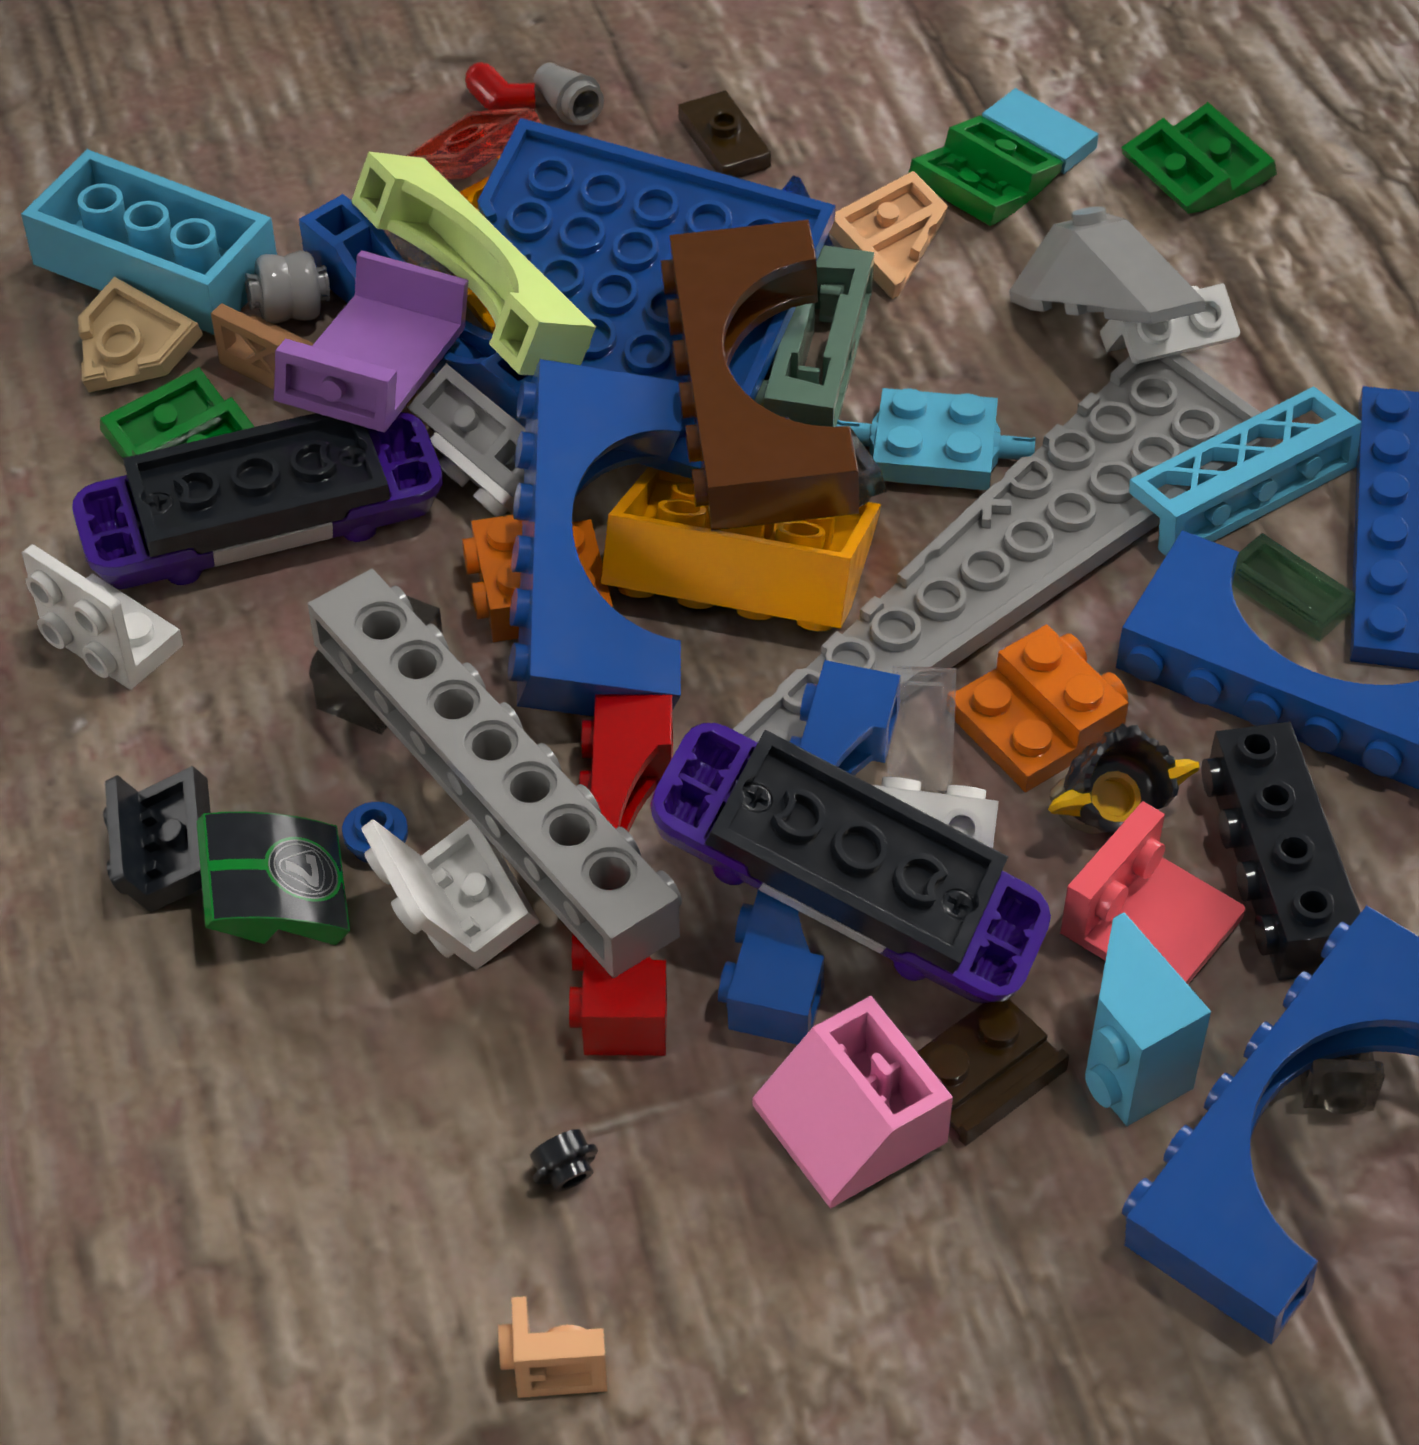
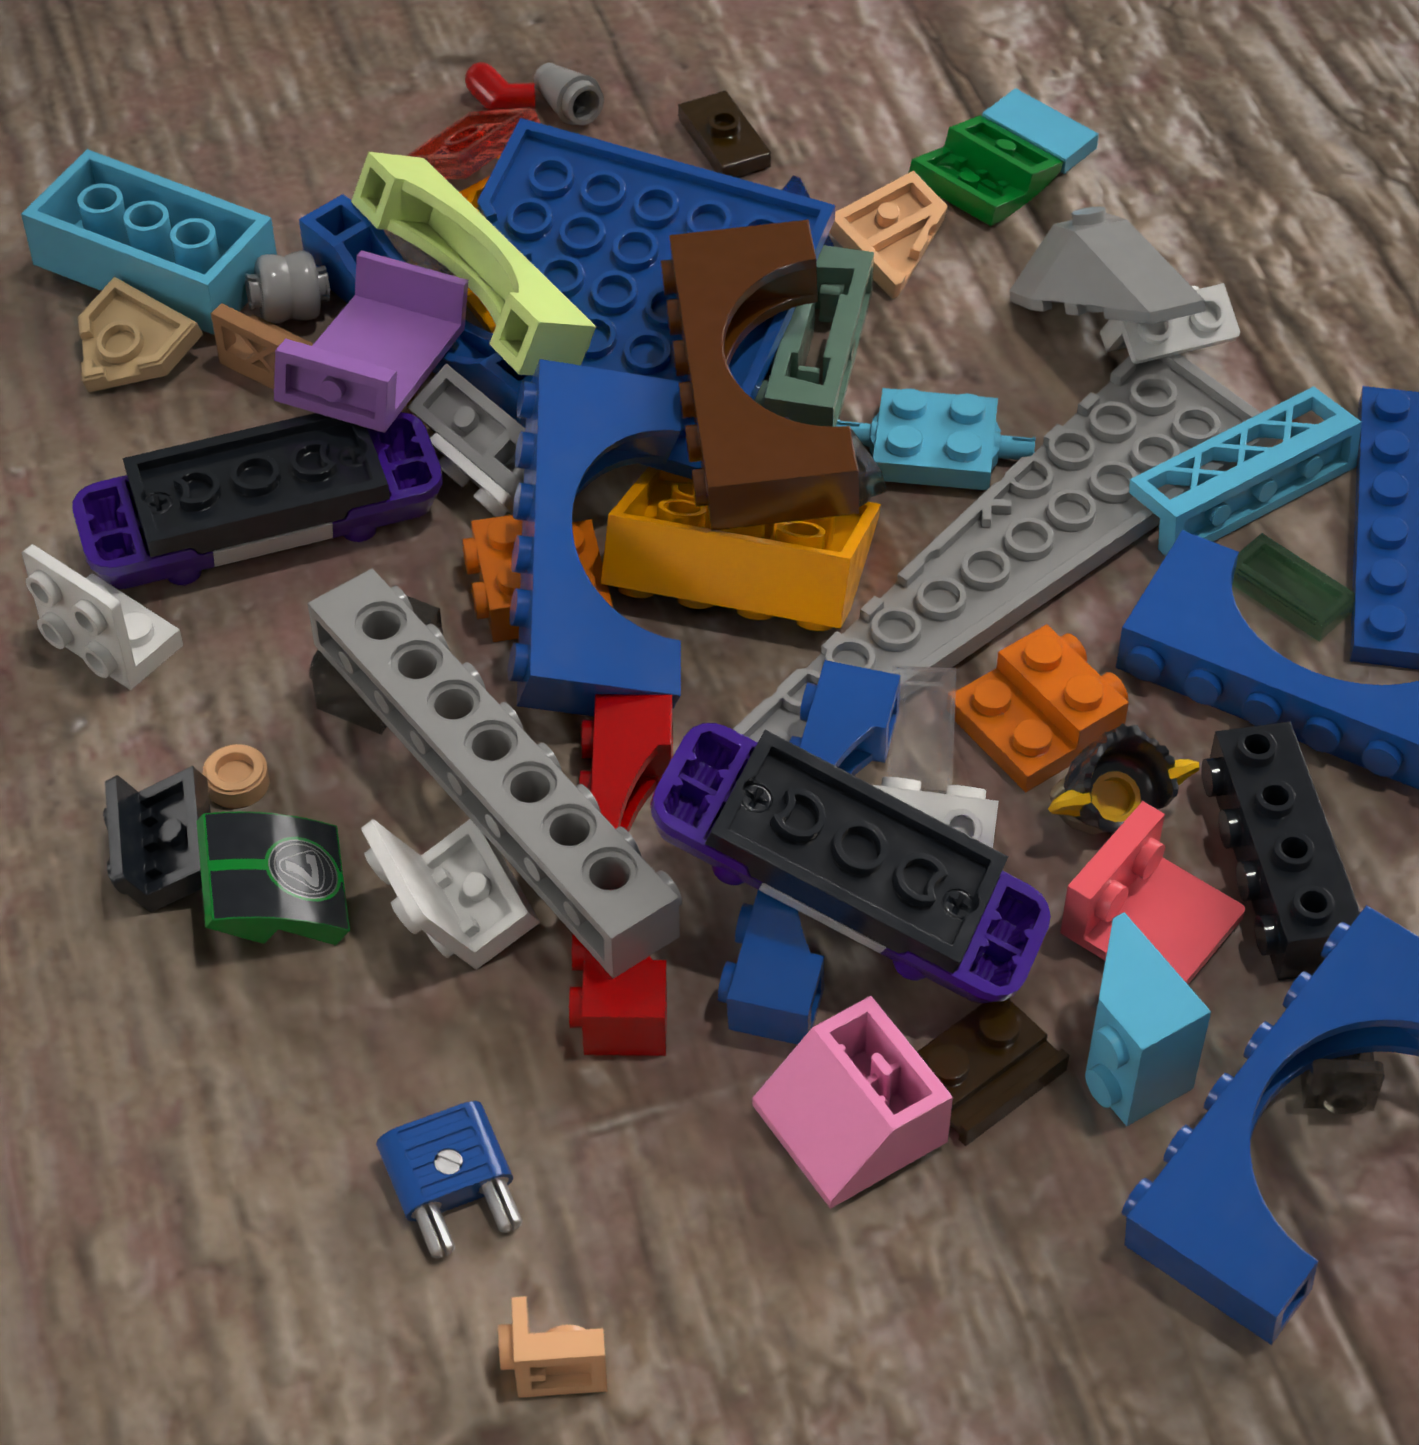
(172, 416): green slope -> none
(236, 776): none -> light nougat tile
(384, 813): blue plate -> none
(447, 1164): none -> blue piece
(563, 1160): black plate -> none
(1200, 159): green slope -> none

